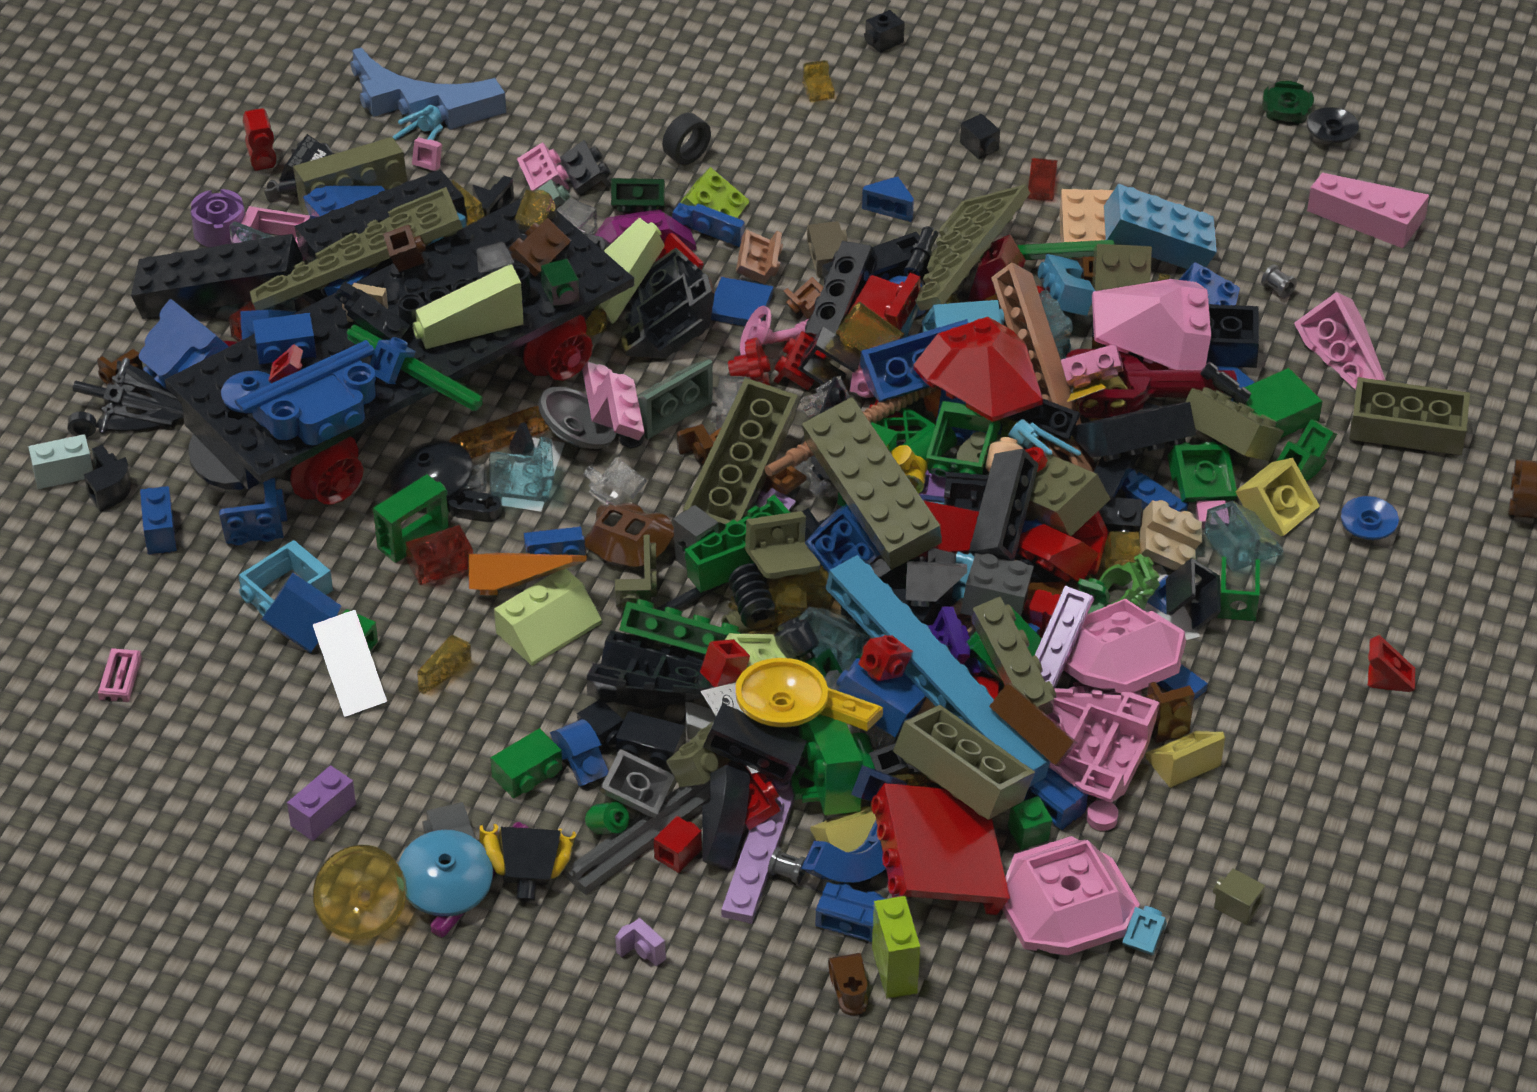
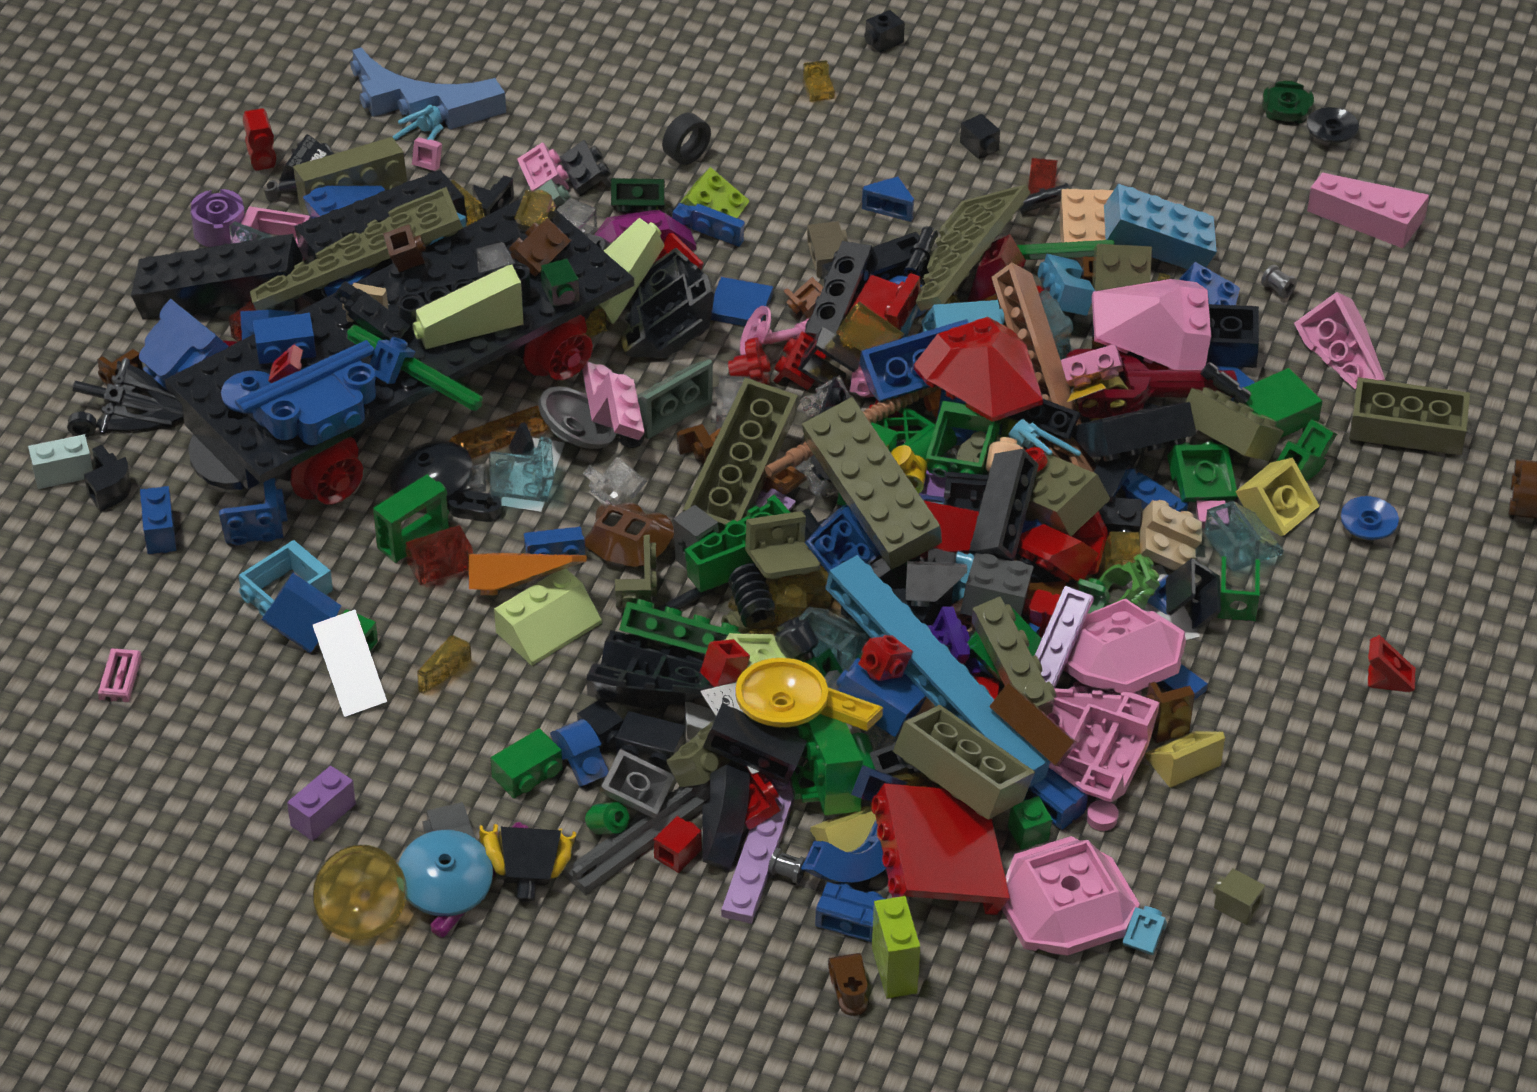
(643, 939): lavender bracket -> none
(759, 256): nougat bracket -> none
(1043, 198): none -> black pin

